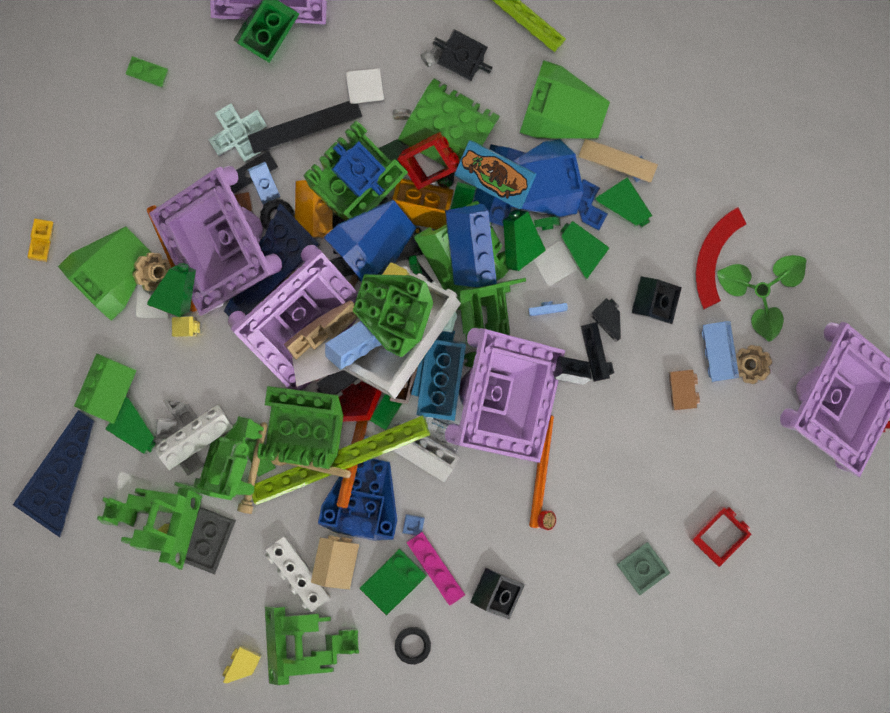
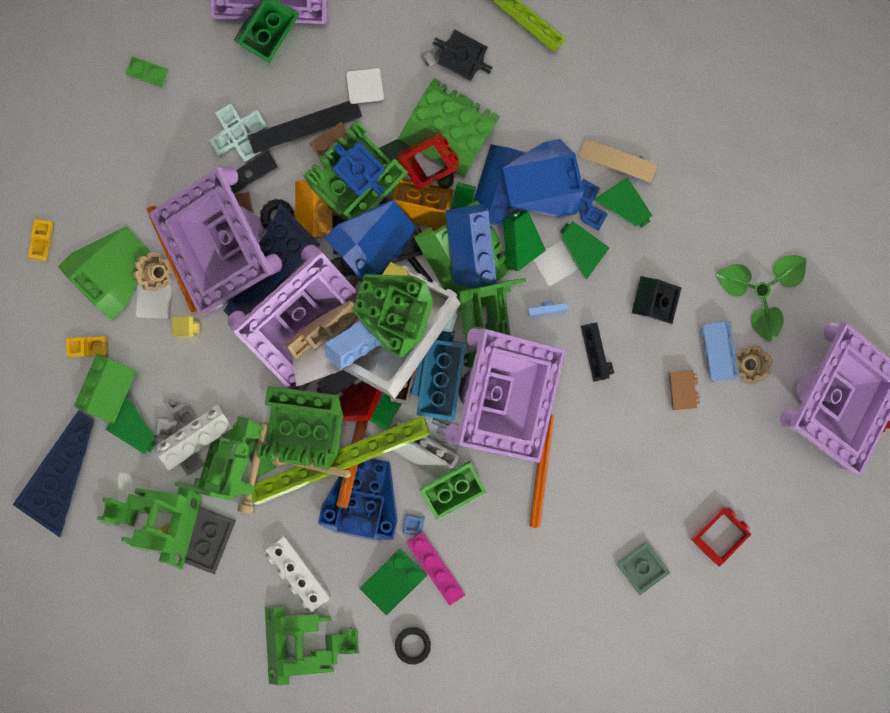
(86, 346): none -> yellow slope
(175, 291): green slope -> none
(243, 664): light yellow slope -> none
(263, 182): light blue plate -> none
(327, 139): none -> medium nougat brick
(335, 562): tan brick -> none
(401, 114): clear tile -> none
(414, 265): green tile -> none
(452, 490): none -> bright green slope
(495, 174): tile -> none
(497, 593): black slope -> none
(546, 520): tile -> none
(547, 223): green plate -> none
(563, 107): bright green wedge -> none
(572, 370): black slope -> none
(608, 318): black slope -> none
(709, 254): red tile -> none

